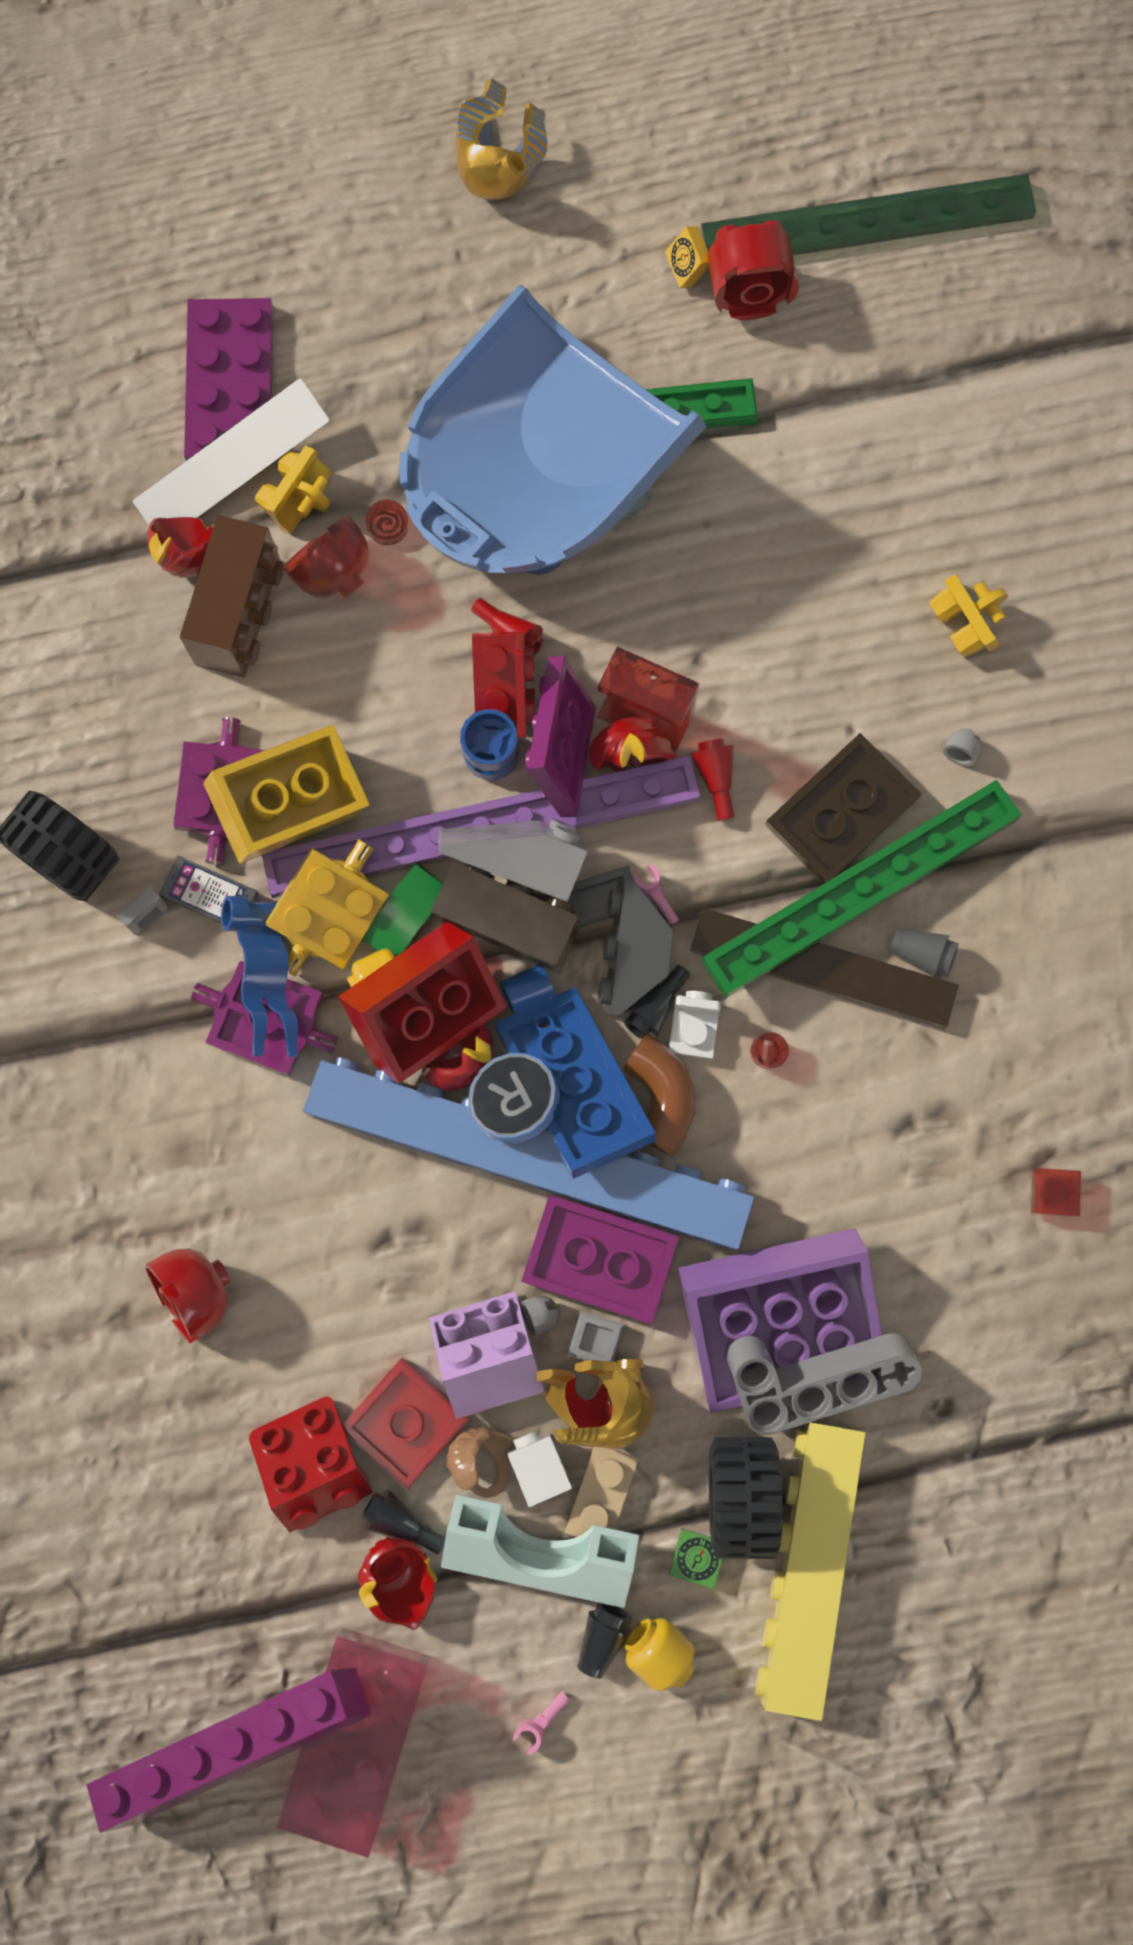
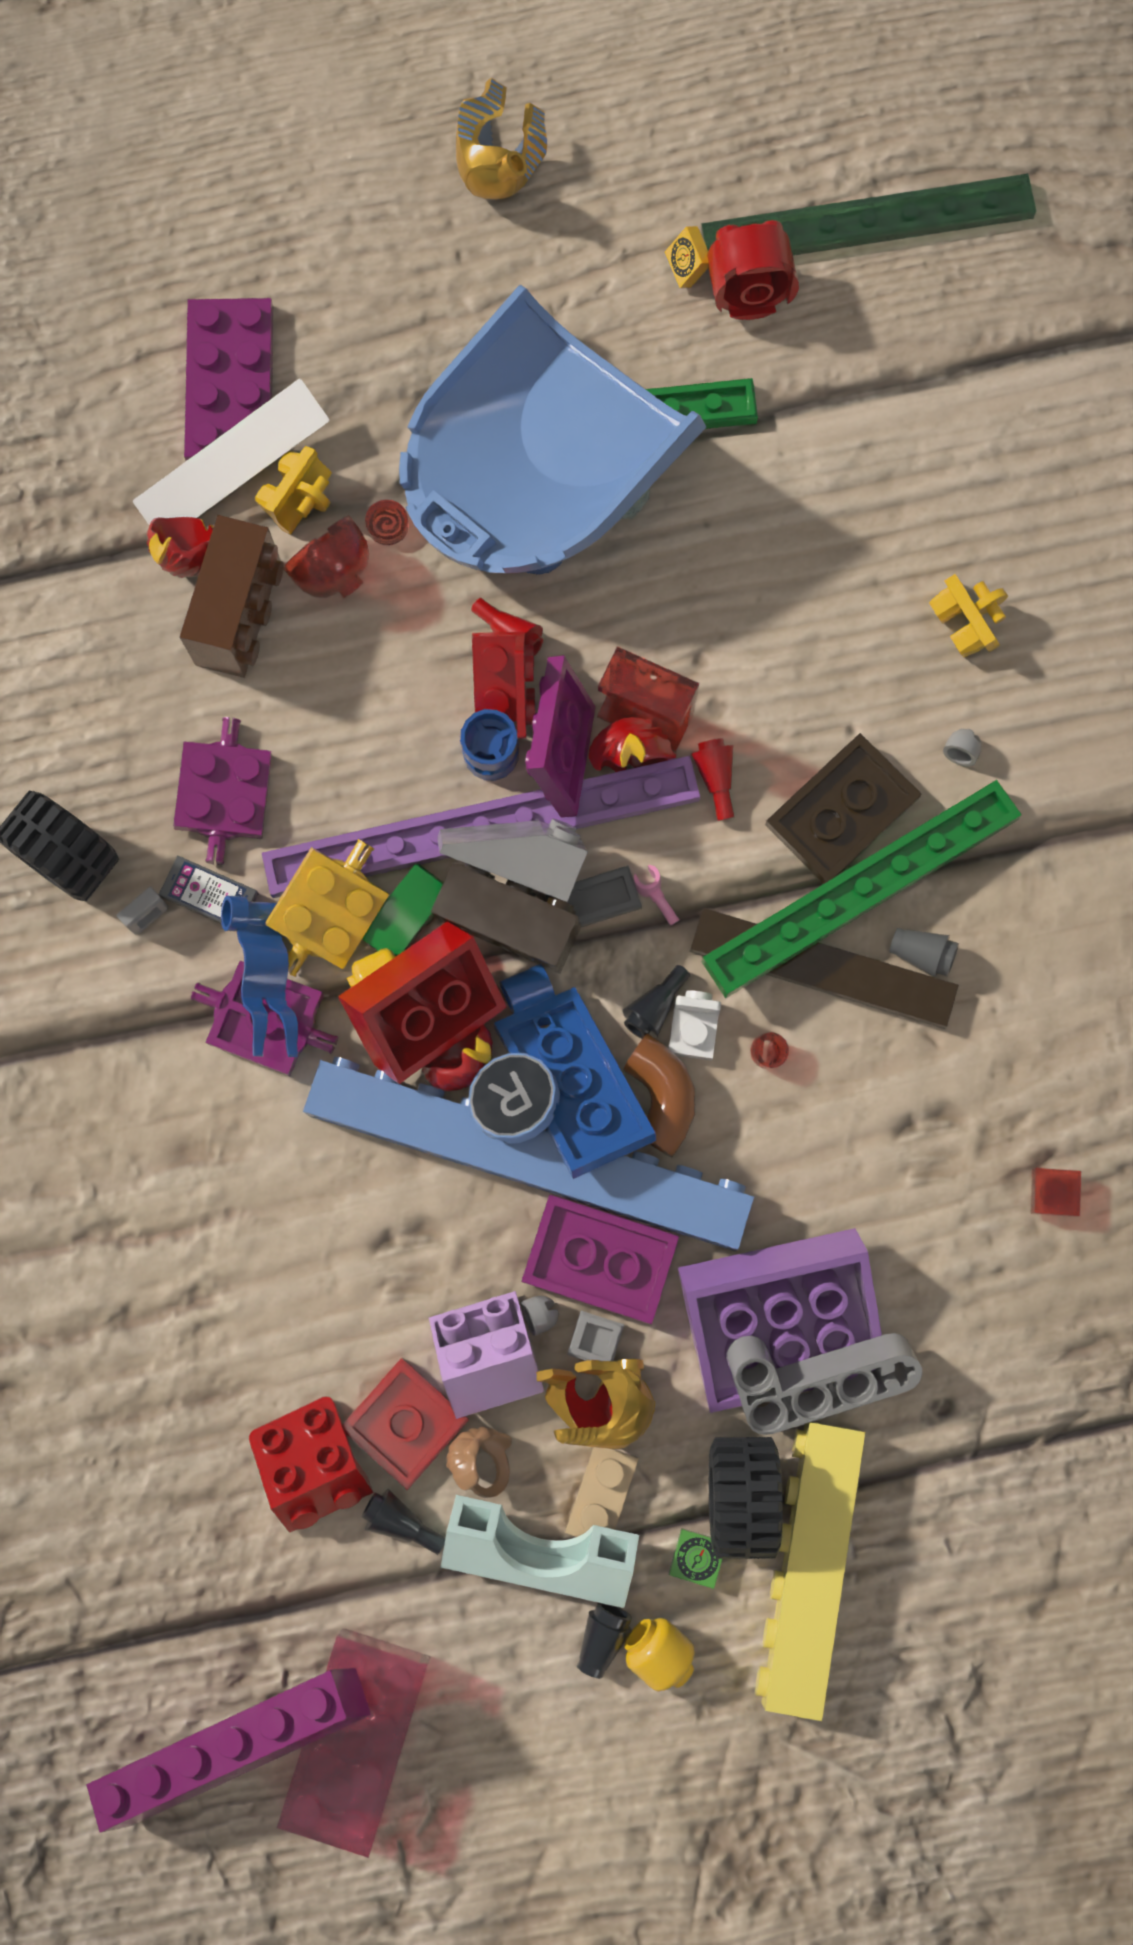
(191, 1290): red cylinder -> none
(286, 793): yellow brick -> none
(397, 1582): red hair -> none
(538, 1467): white brick -> none
(540, 1723): bright pink hand -> none
(635, 949): dark grey slope -> none

